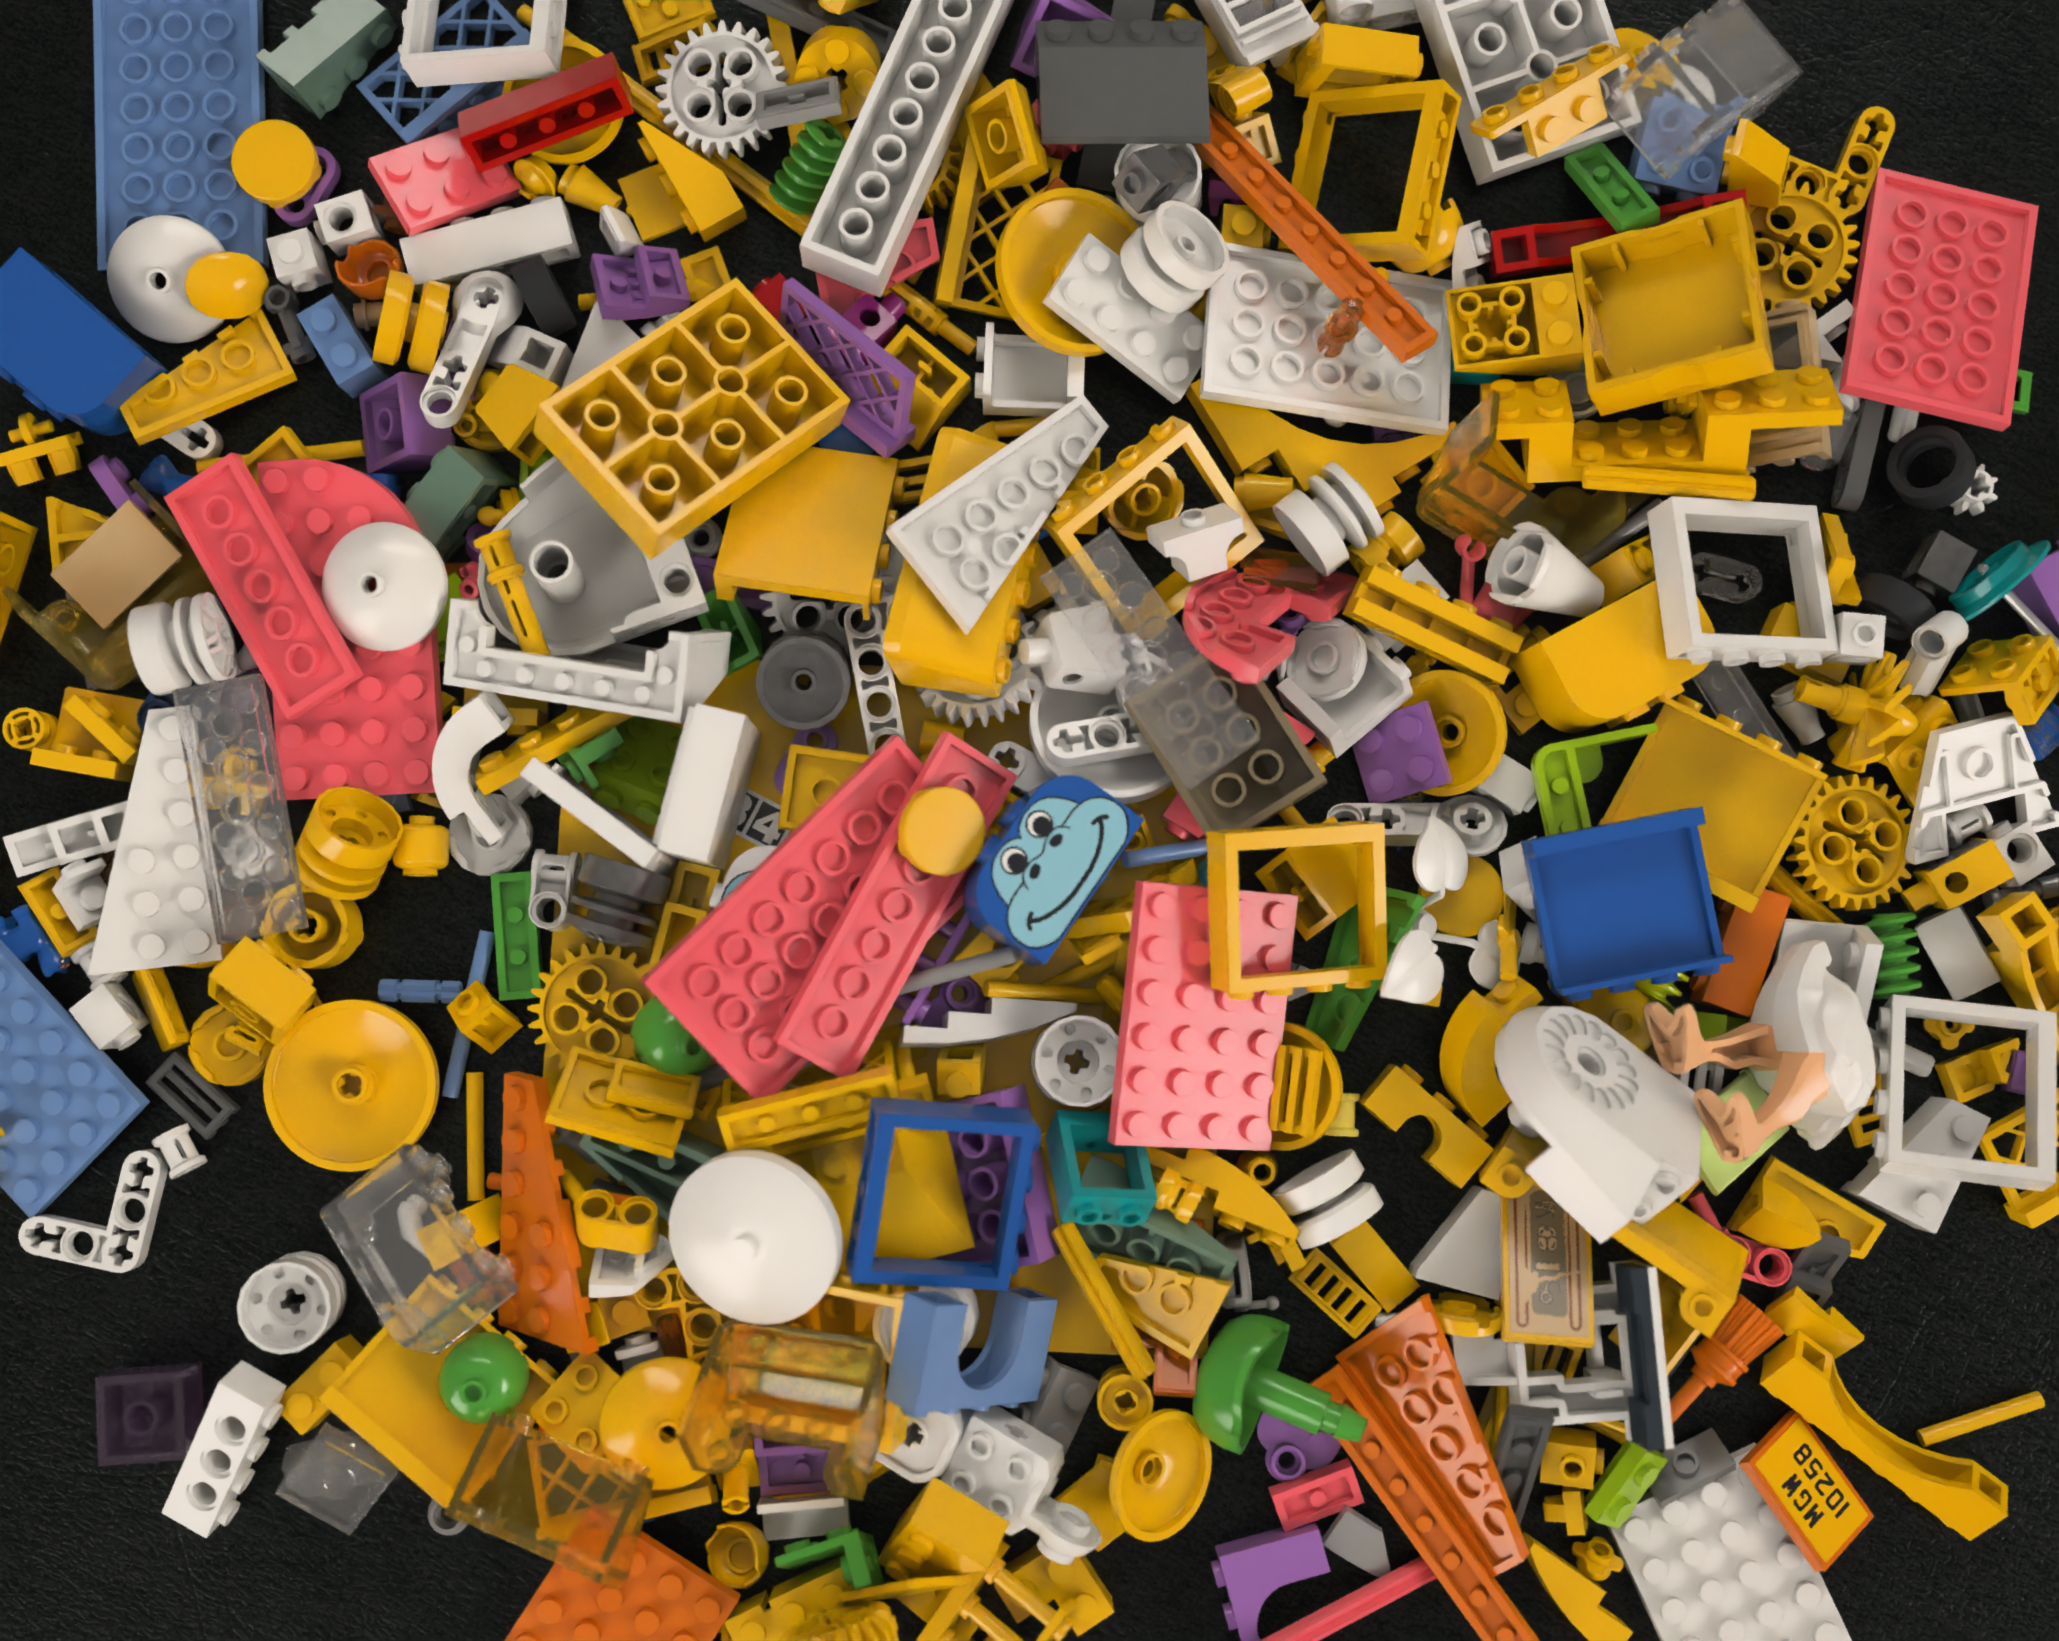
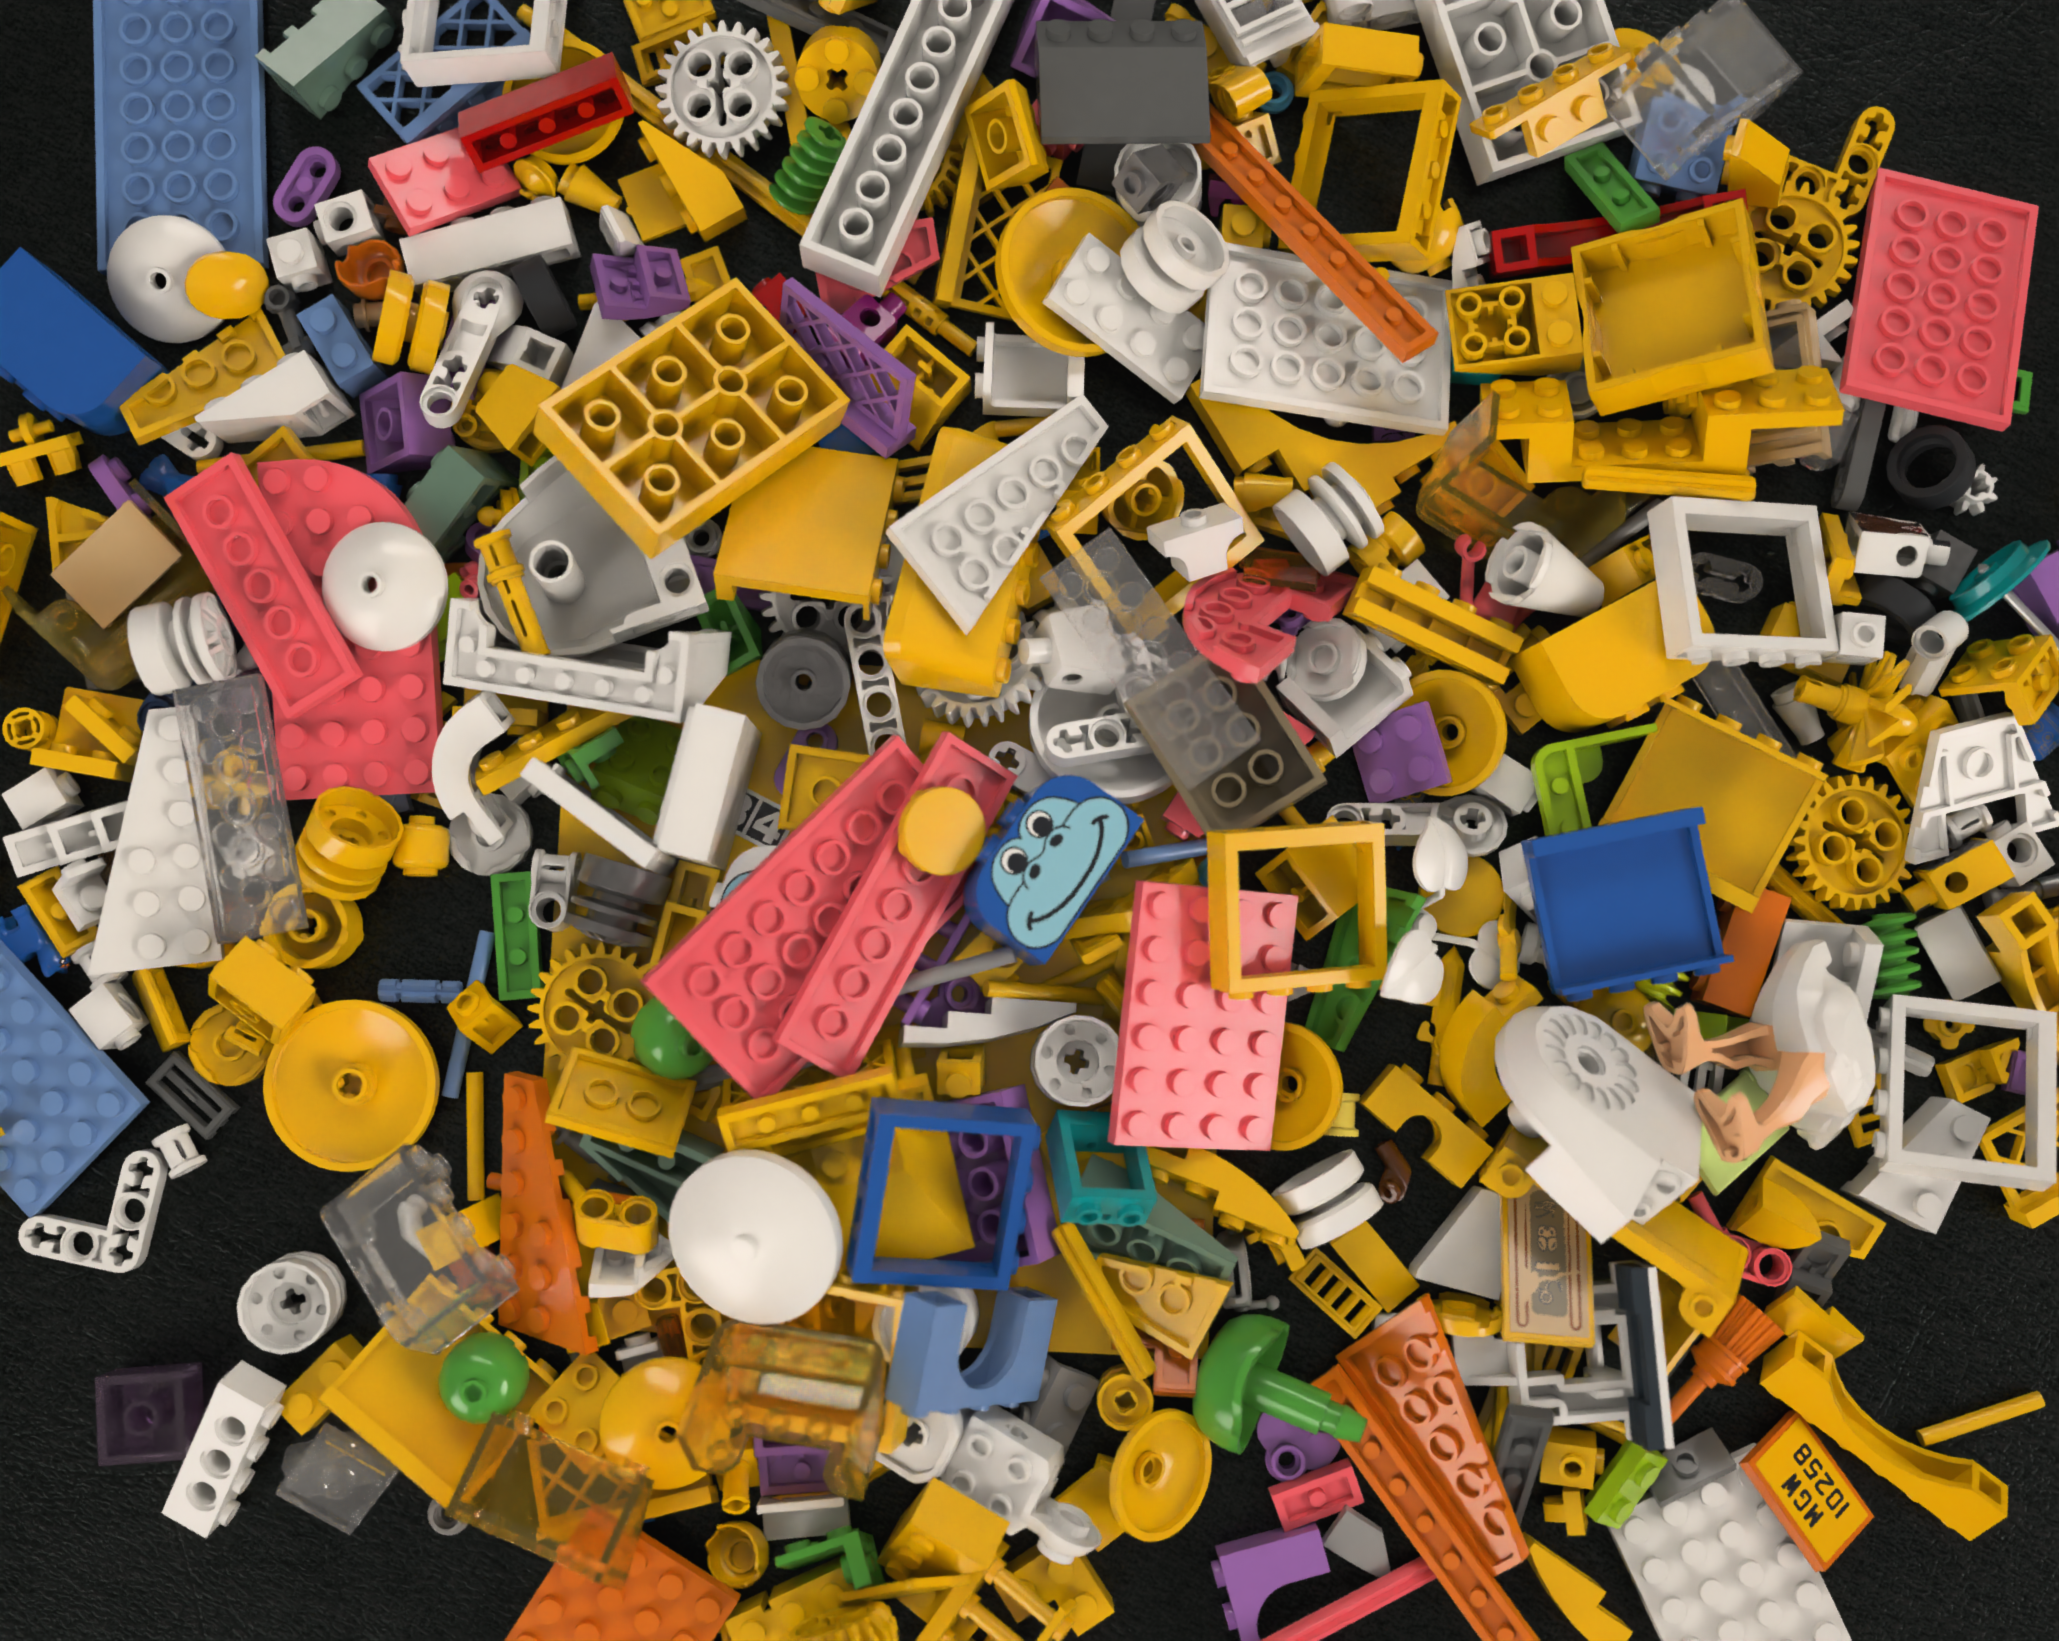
(43, 798): none -> white brick
(275, 162): yellow tile -> none
(292, 395): none -> white slope
(653, 1090): yellow tile -> none
(798, 103): light grey tile -> none
(1169, 1189): yellow wheel -> none
(1250, 1159): yellow cone -> none
(1279, 1094): yellow tile -> none
(1284, 87): none -> dark azure plate
(1341, 327): clear orange axle -> none
(1395, 1174): none -> reddish brown arm
(1441, 1015): none -> yellow sword
(1596, 1558): yellow plate -> none
(1892, 546): none -> white torso

